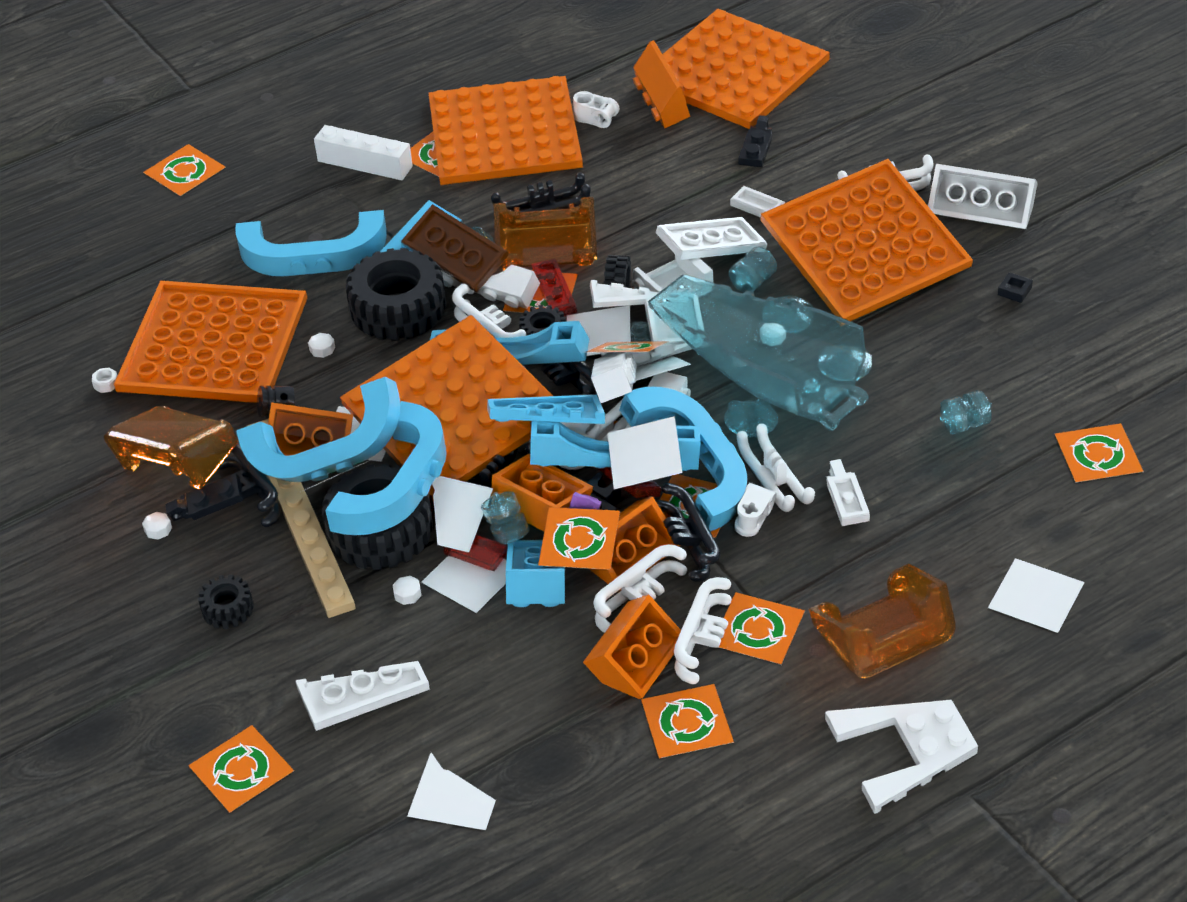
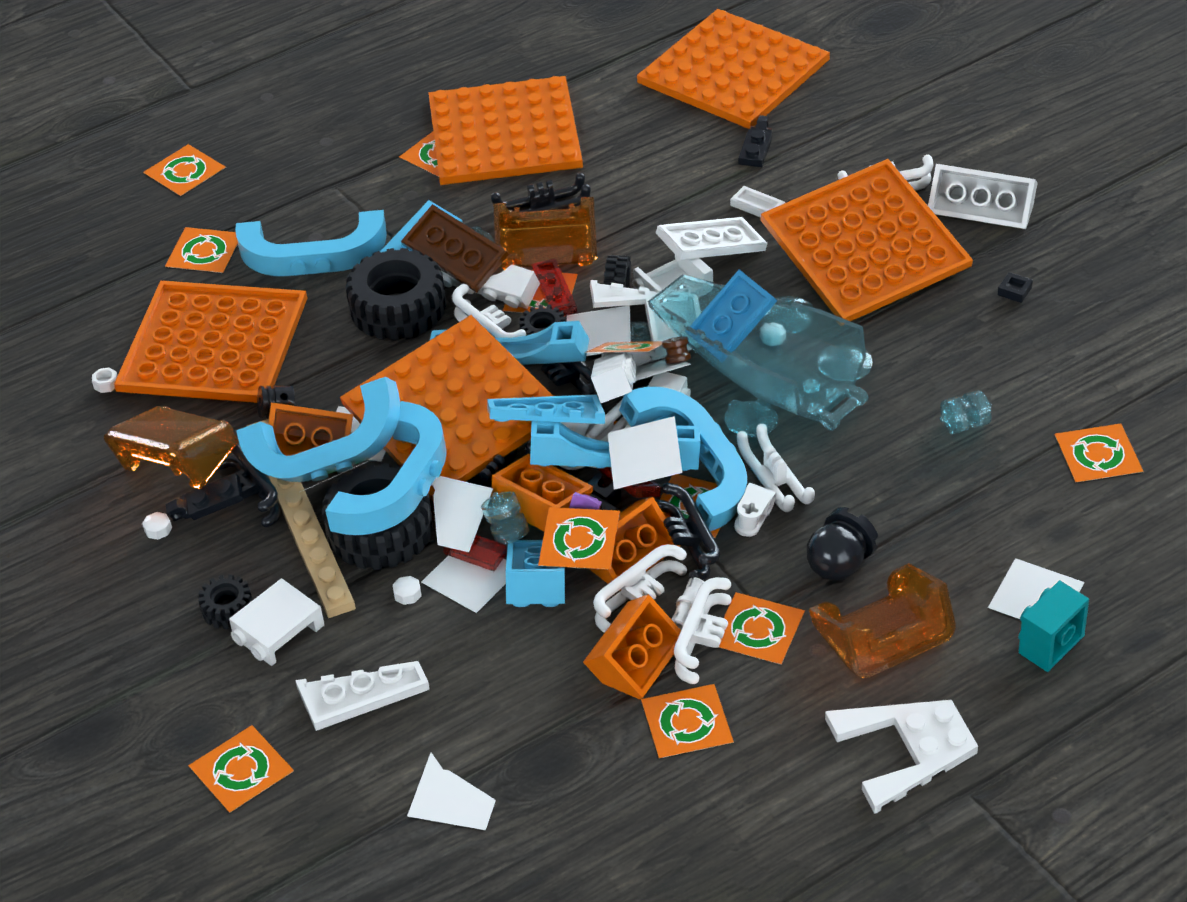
(203, 250): none -> orange sticker
(274, 620): none -> white panel
(321, 345): white tile -> none
(363, 152): white brick -> none
(591, 109): white piece -> none
(660, 87): orange slope -> none
(676, 349): none -> reddish brown wheel
(685, 601): none -> white pin
(734, 311): none -> dark azure tile
(752, 269): clear light blue wheel -> none
(841, 545): none -> black tile
(846, 495): white hinge -> none
(1053, 625): none -> teal brick

